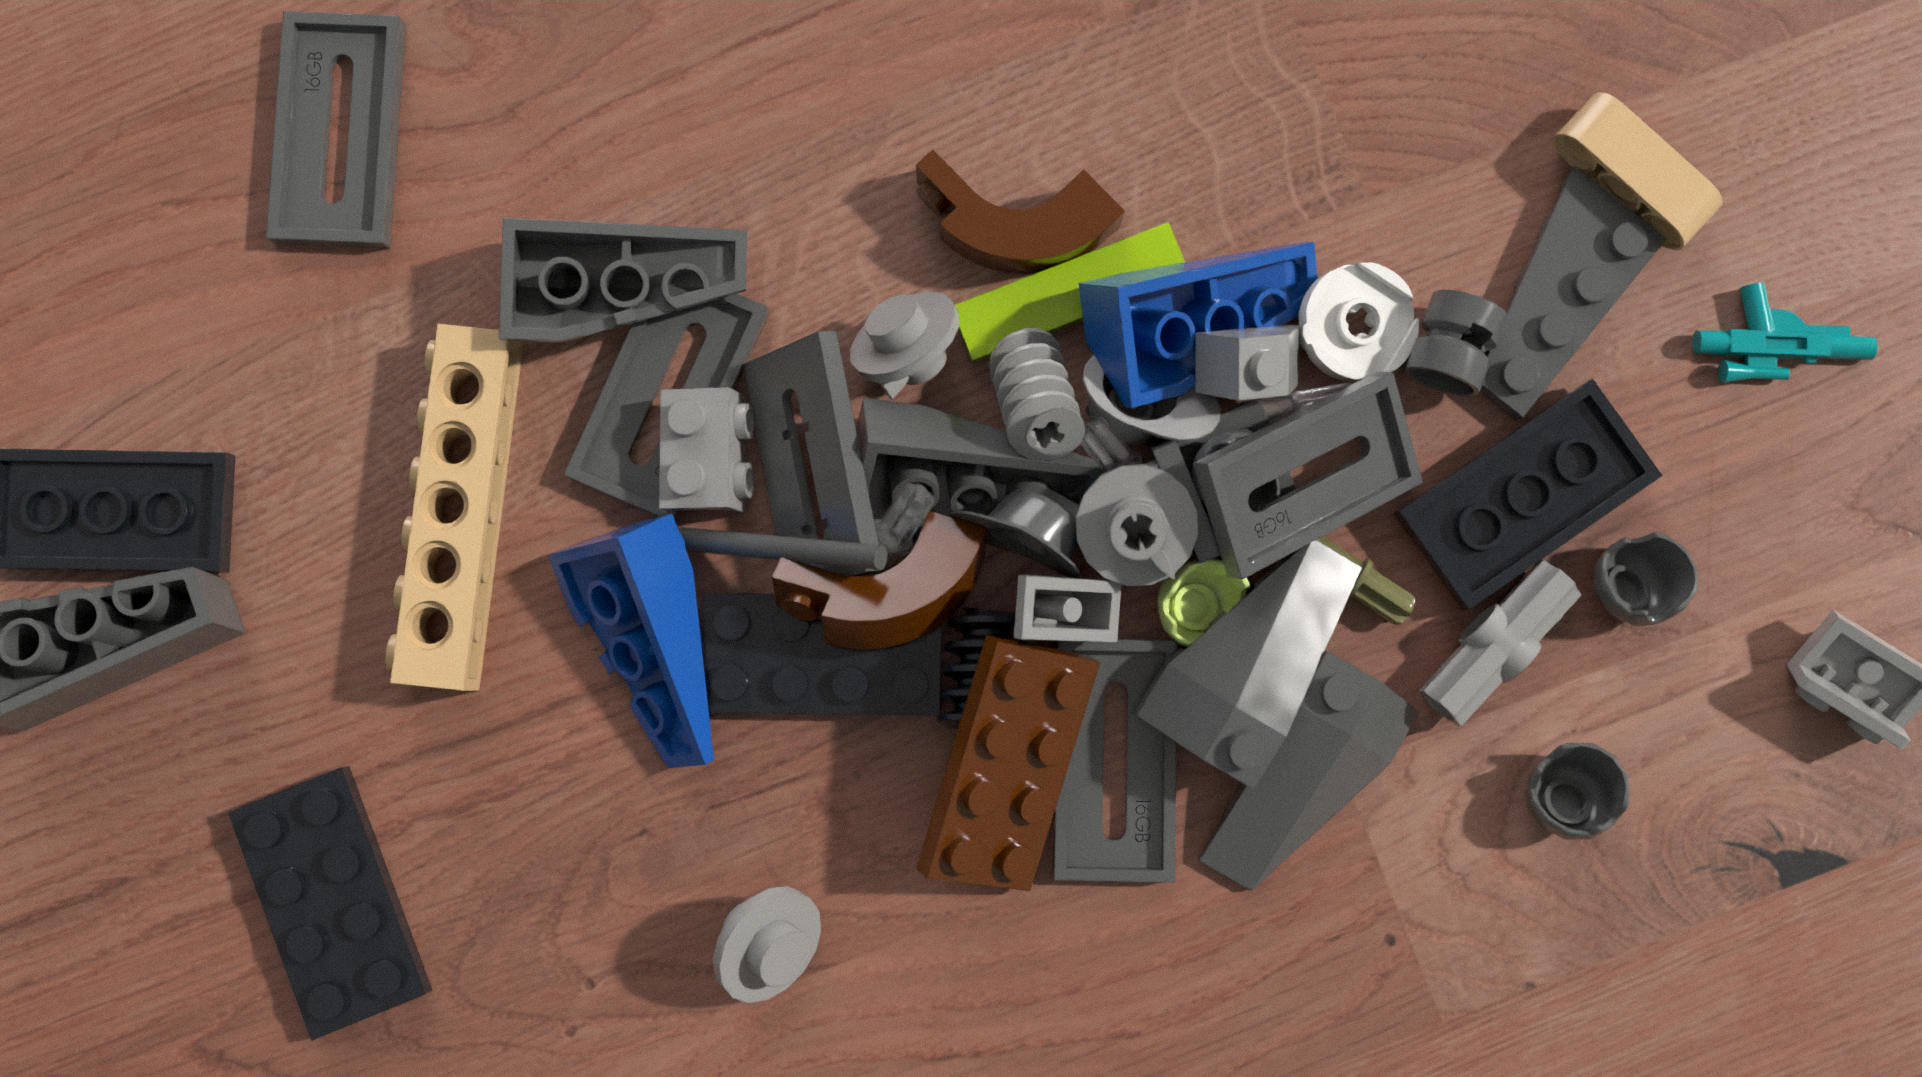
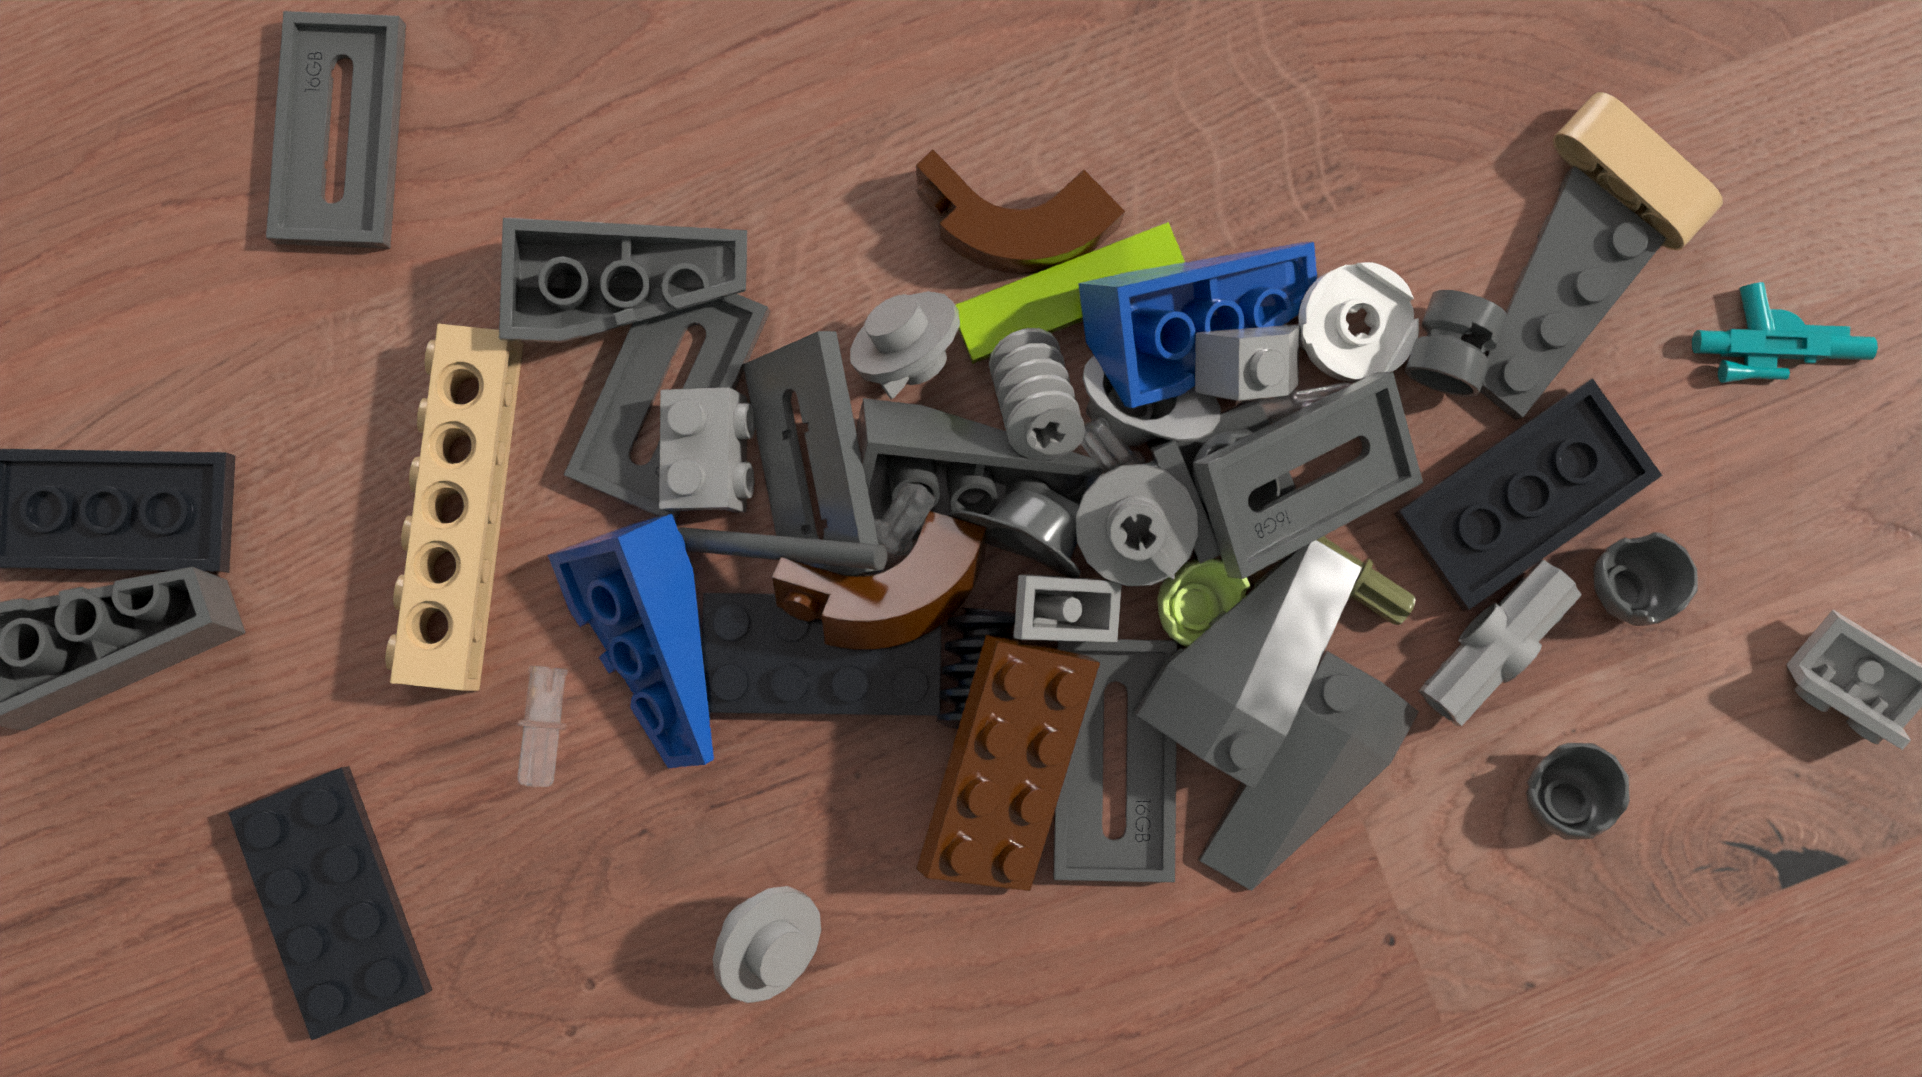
(541, 726): none -> clear axle

